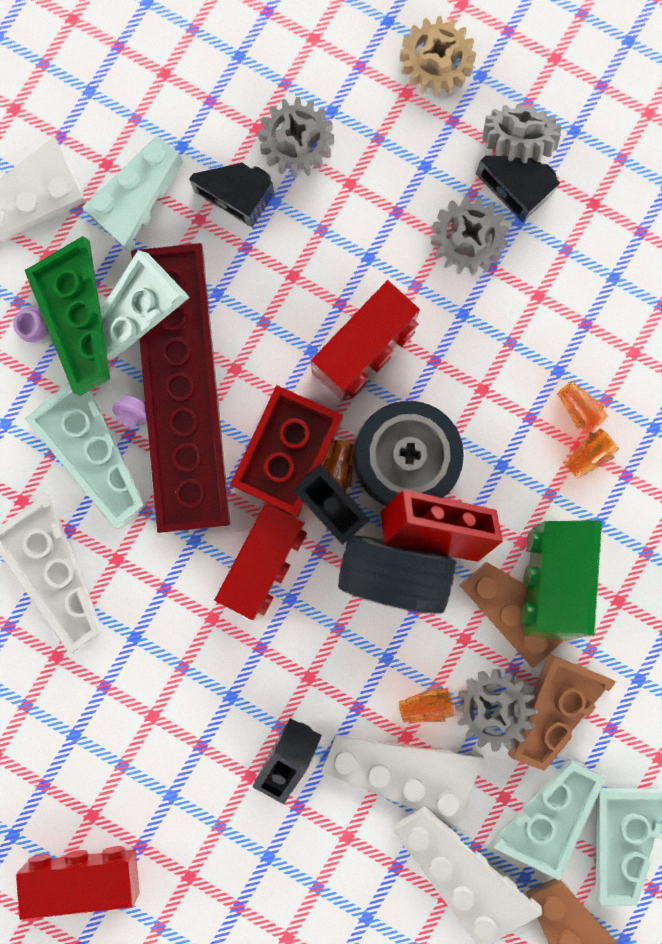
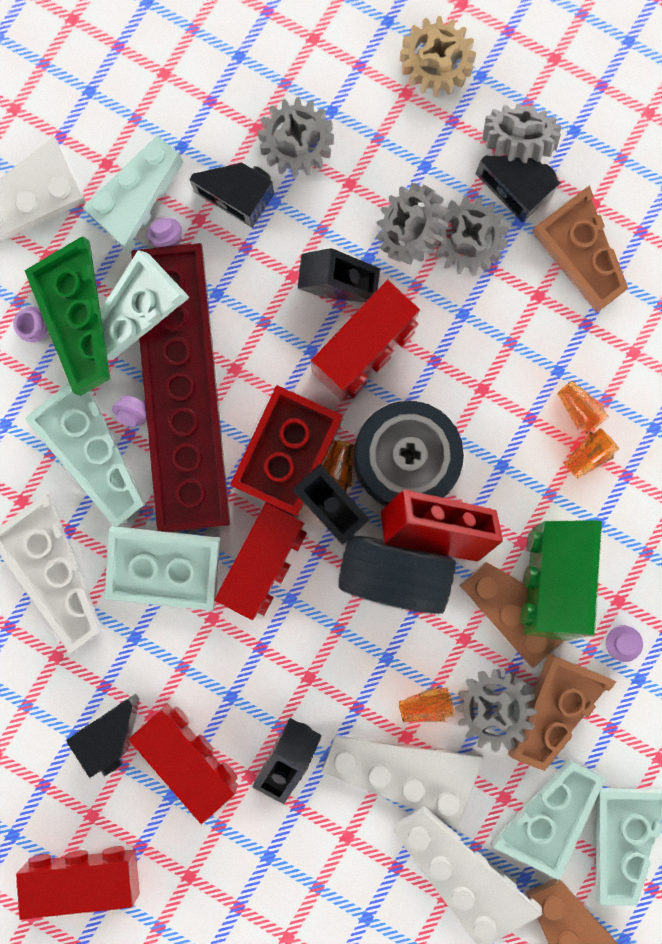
(105, 739): none -> black slope
(162, 568): none -> light aqua plate
(165, 232): none -> lavender plate
(185, 762): none -> red brick
(337, 276): none -> black slope
(412, 223): none -> light grey gear
(582, 251): none -> nougat wing
(624, 643): none -> lavender plate

